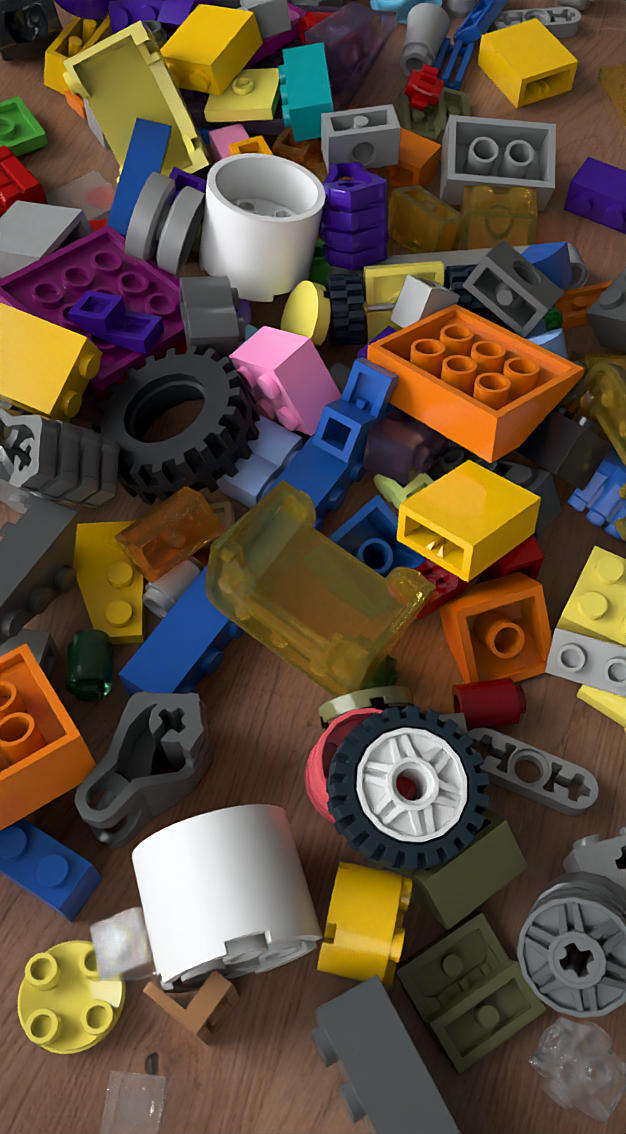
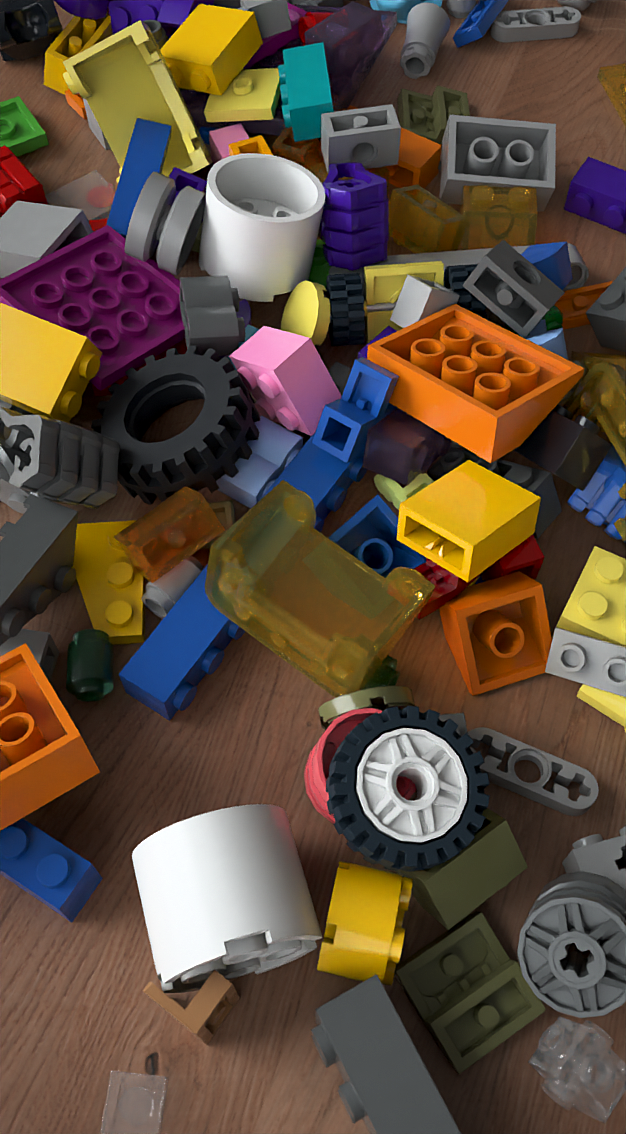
(65, 1002): light yellow dish -> none
(108, 319): dark purple slope -> none
(123, 947): clear brick -> none
(150, 723): dark grey piece -> none
(423, 87): red gear -> none
(455, 51): blue tile -> none
(489, 703): dark red brick -> none
(527, 62): yellow brick -> none

